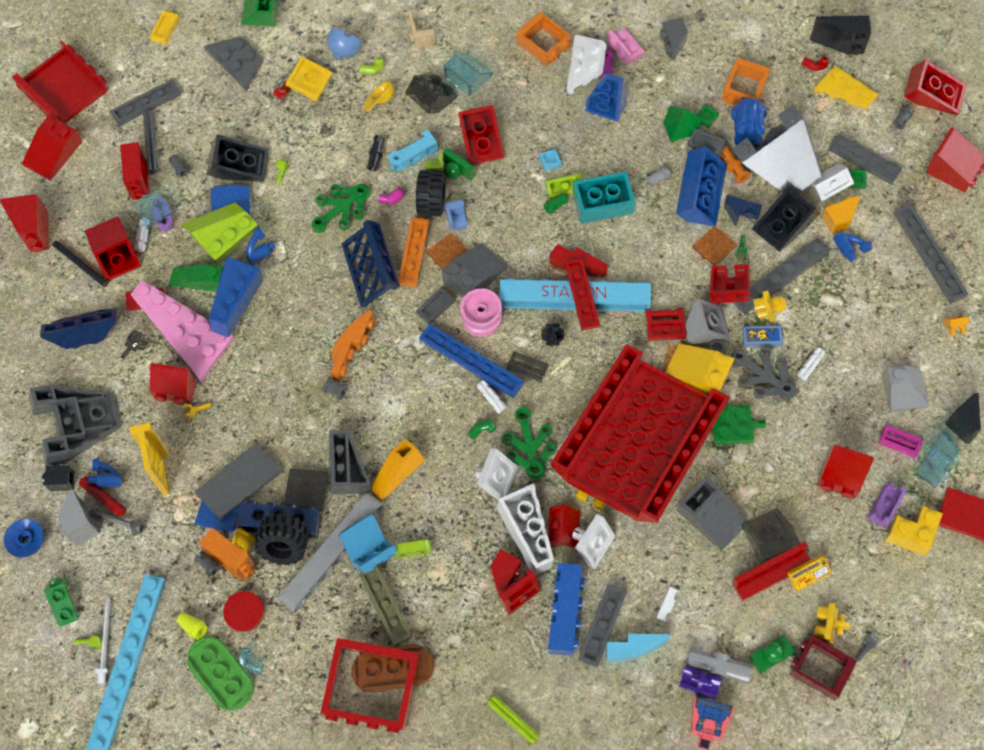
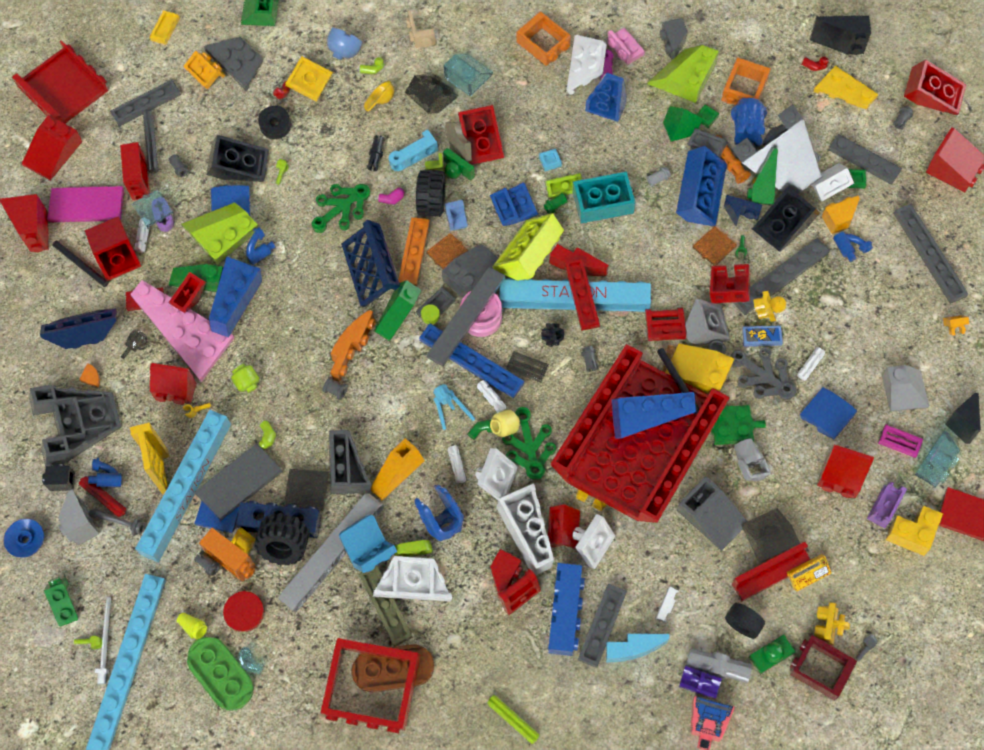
(85, 204): none -> dark pink tile
(90, 376): none -> orange tile
(183, 486): none -> medium azure brick
(188, 293): none -> red slope
(203, 69): none -> light orange bracket
(245, 378): none -> lime head
(268, 436): none -> lime arm
(271, 113): none -> black tyre
(397, 309): none -> green slope
(413, 580): none -> white wing
(430, 314): none -> lime tile
(445, 396): none -> medium azure plant
(451, 514): none -> blue piece
(456, 464): none -> white axle
(460, 143): none -> dark tan tile
(465, 316): none -> dark grey tile
(504, 423): none -> light yellow head
(514, 204): none -> blue slope
(529, 247): none -> neon yellow slope
(590, 359): none -> dark grey pin
(644, 412): none -> blue wedge
(674, 374): none -> black bar
(687, 72): none -> lime wedge
(745, 620): none -> black tyre
(748, 457): none -> light grey piece
(763, 184): none -> green slope
(828, 413): none -> blue slope

